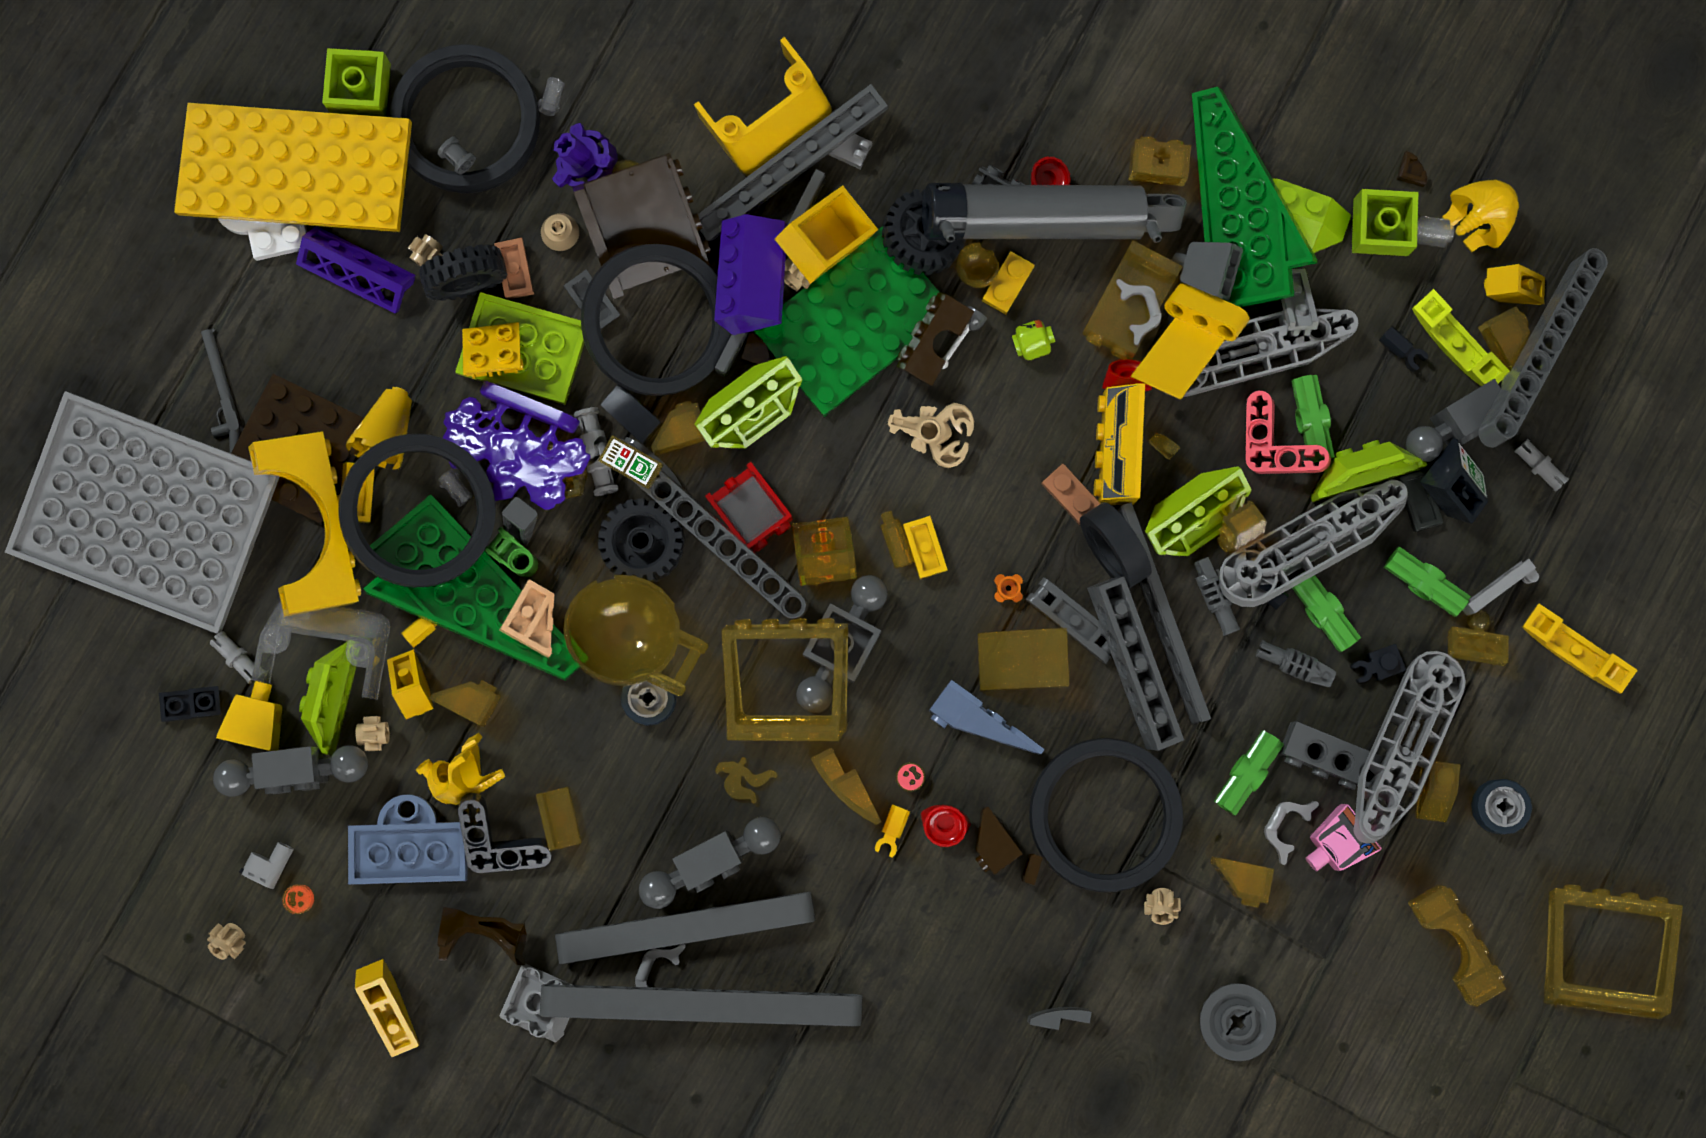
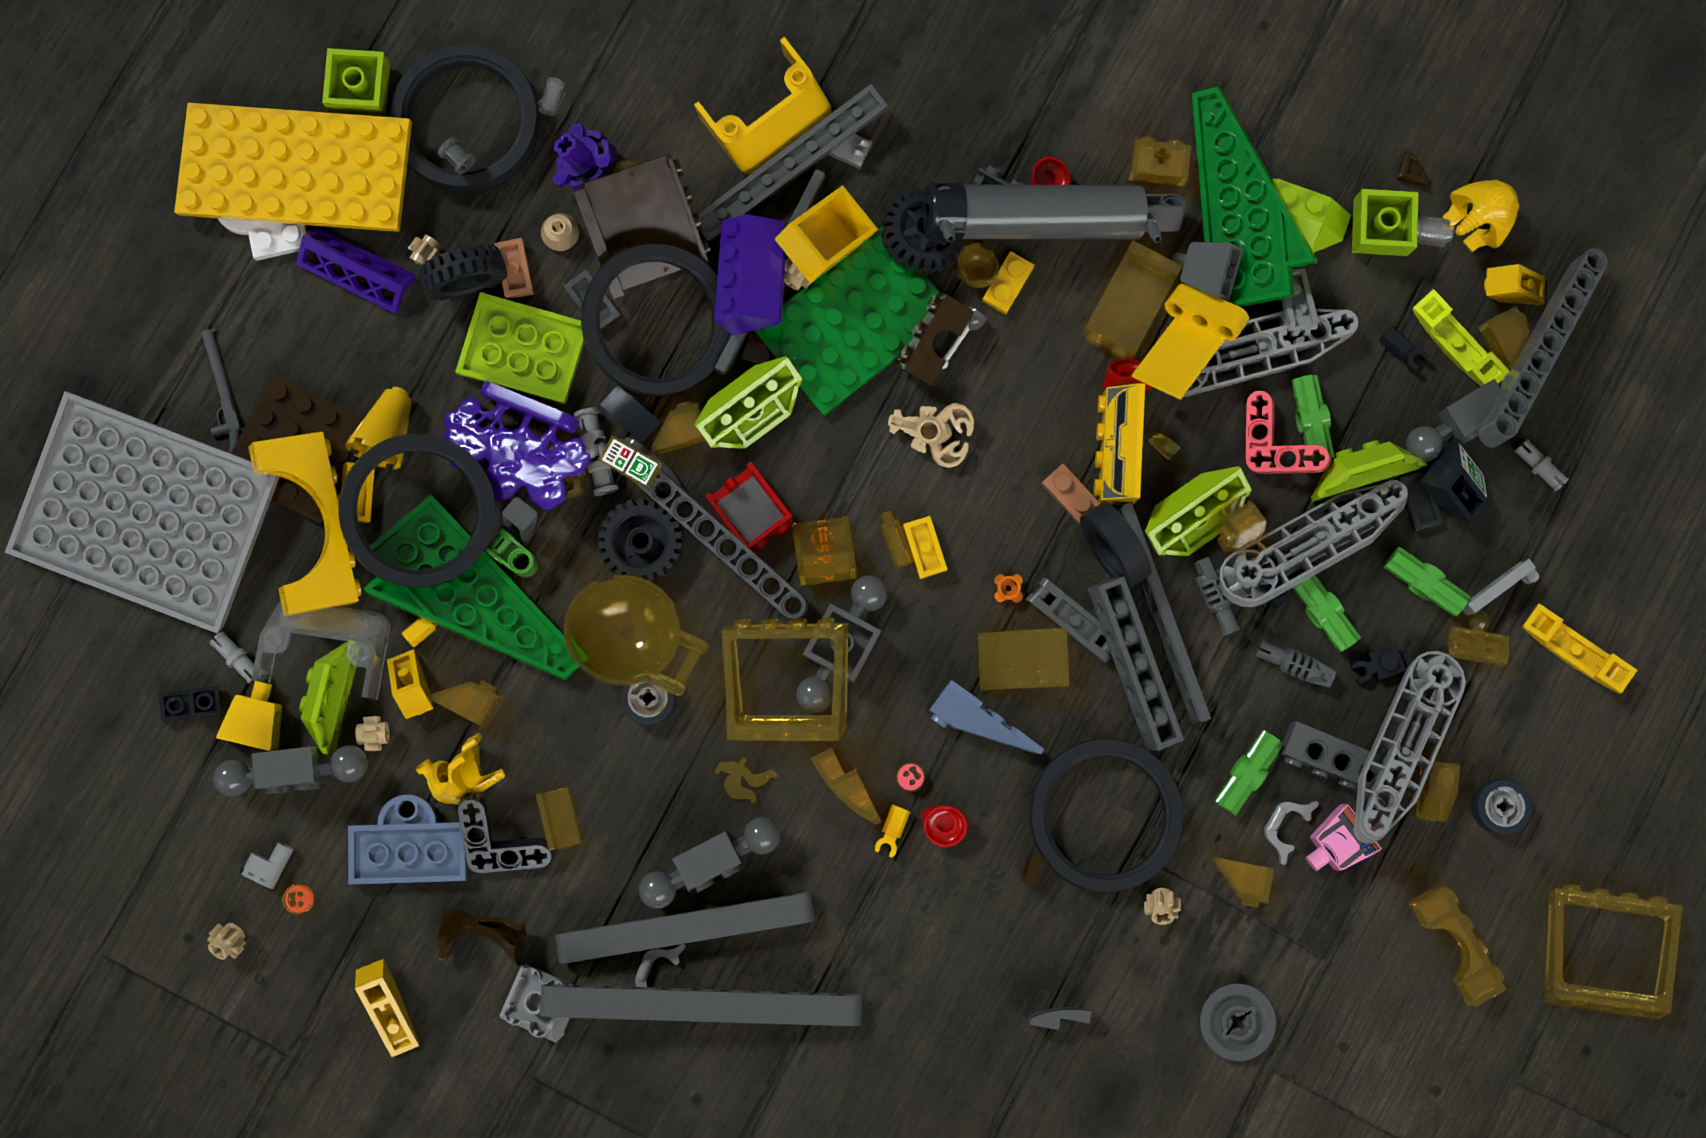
(455, 487): clear pin -> none
(492, 350): yellow hinge -> none
(531, 618): light nougat wing -> none
(994, 844): dark brown slope -> none
(1033, 340): lime head -> none
(1152, 304): light grey helmet -> none

